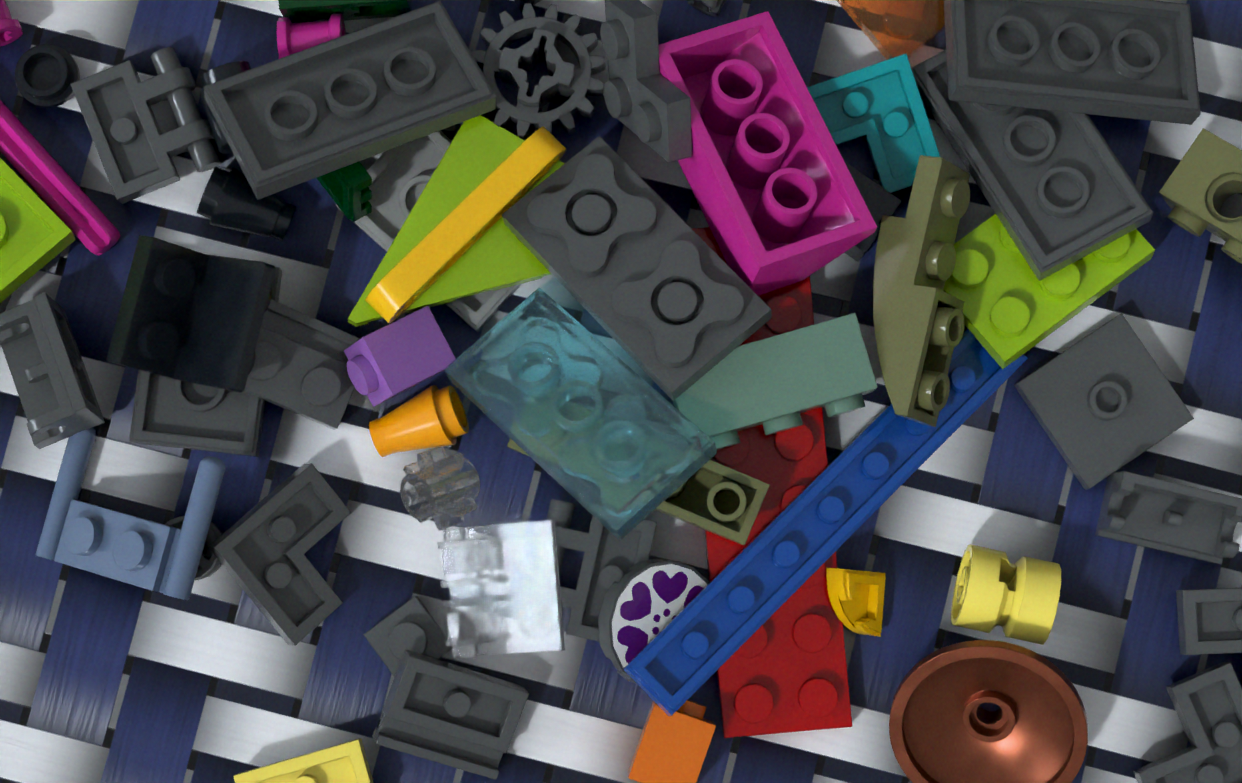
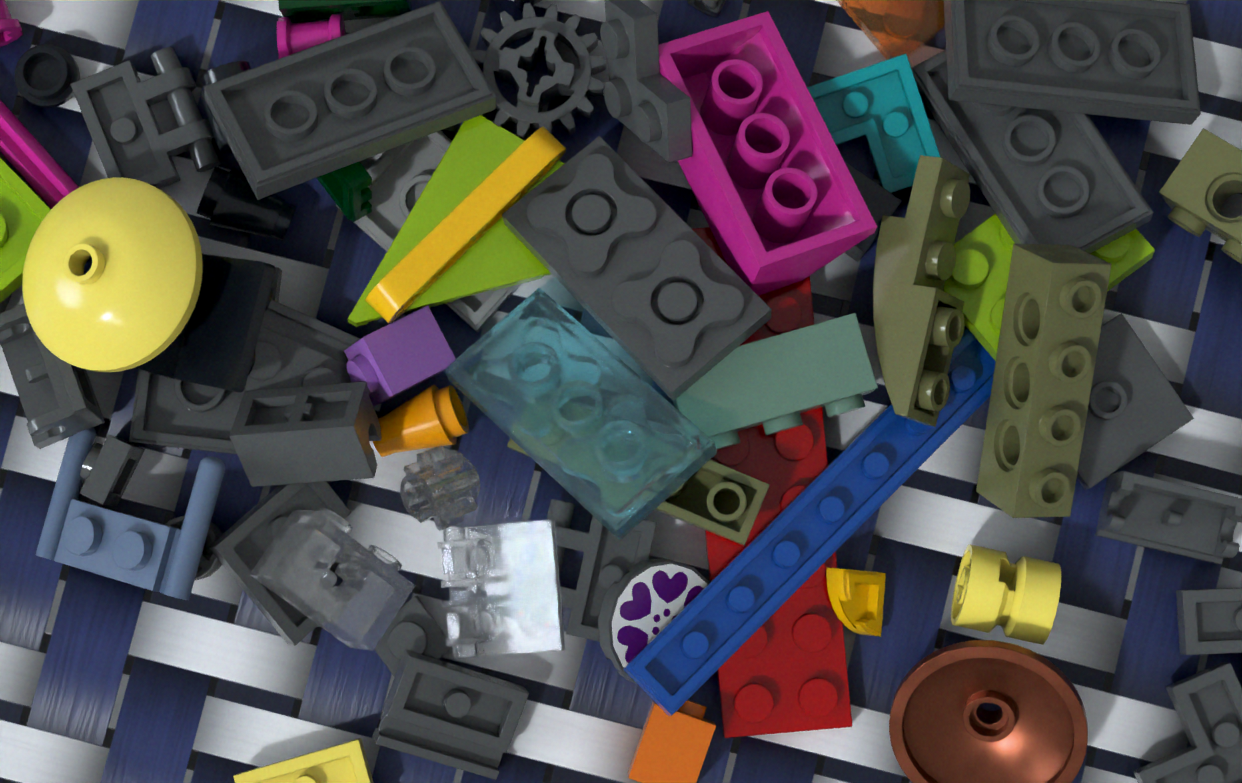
(109, 470): none -> dark grey plate
(139, 278): none -> light yellow dish
(299, 573): none -> clear brick
(306, 434): none -> dark grey hinge
(1042, 379): none -> olive brick

